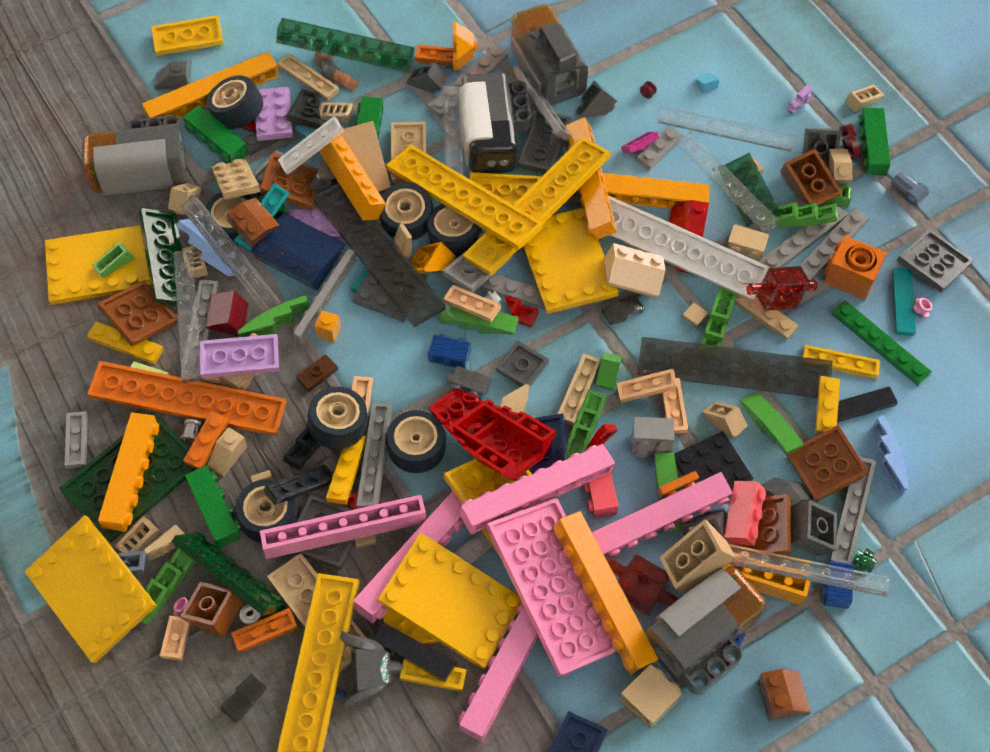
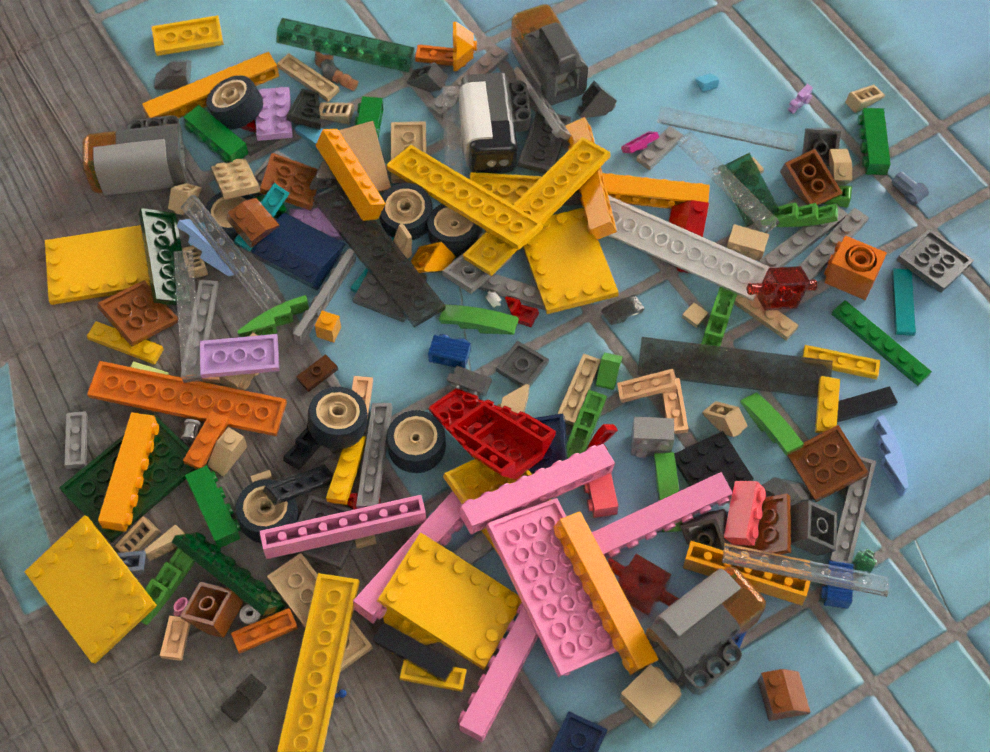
(118, 256): bright green slope -> none
(227, 312): dark red slope -> none
(311, 145): white tile -> none
(369, 669): dark grey torso -> none
(472, 303): light nougat plate -> none
(634, 270): tan slope -> none
(648, 89): dark red bush -> none
(678, 484): orange plate -> none
(696, 557): tan slope -> none
(849, 141): dark red plate -> none
(922, 306): bright pink plate -> none

